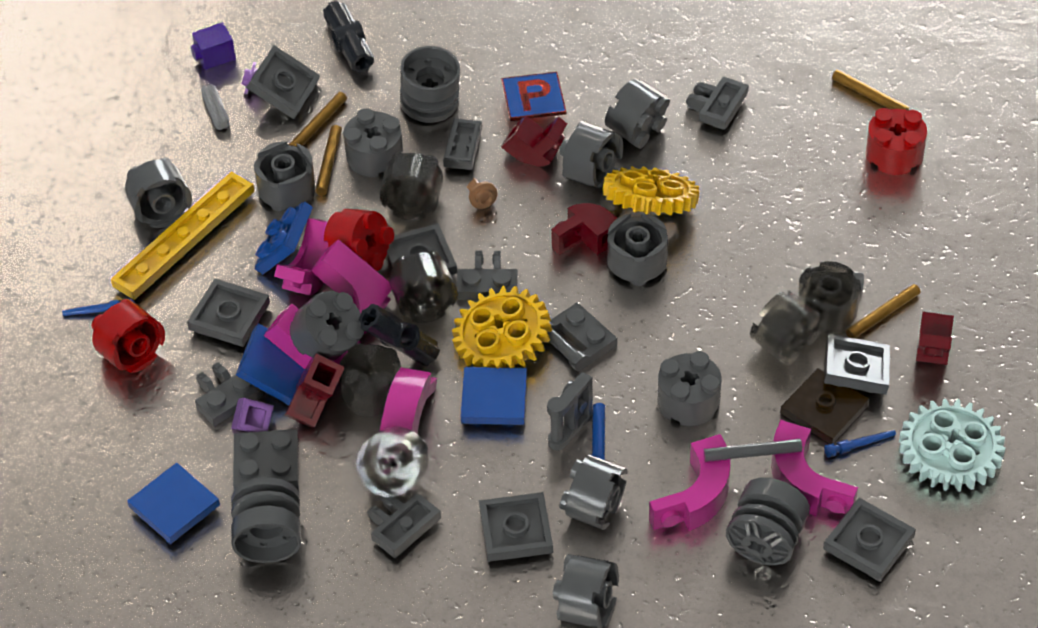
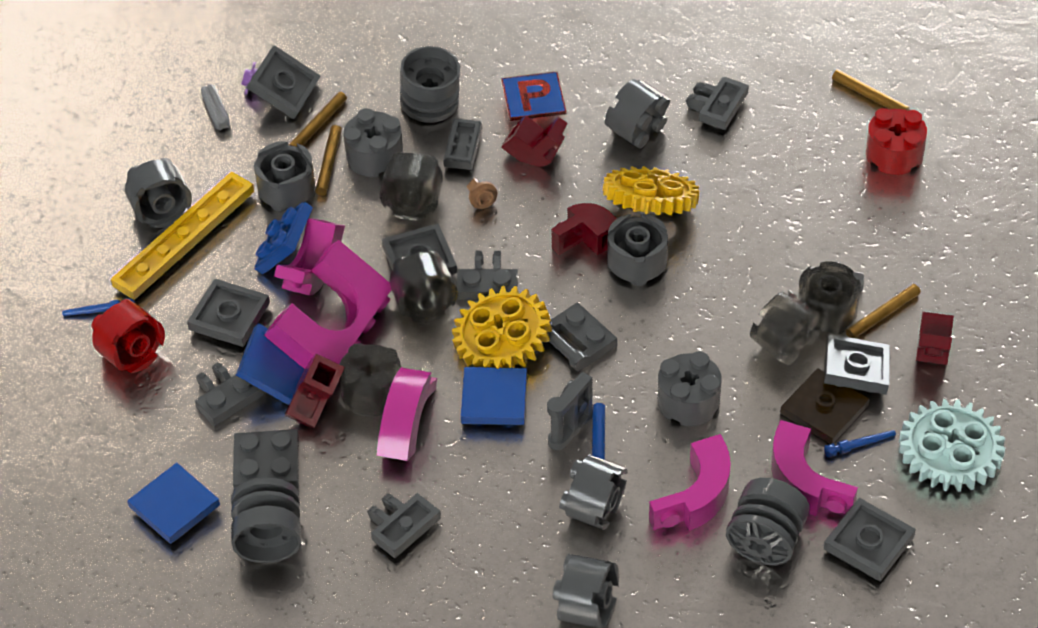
(213, 46): dark purple brick -> none
(252, 416): medium lavender slope -> none
(326, 325): dark grey brick -> none
(348, 36): black piece -> none
(362, 232): red brick -> none
(376, 467): clear smoke brick -> none
(399, 334): black piece -> none
(515, 526): dark grey plate -> none
(590, 154): dark grey brick -> none
(752, 450): dark grey bar -> none

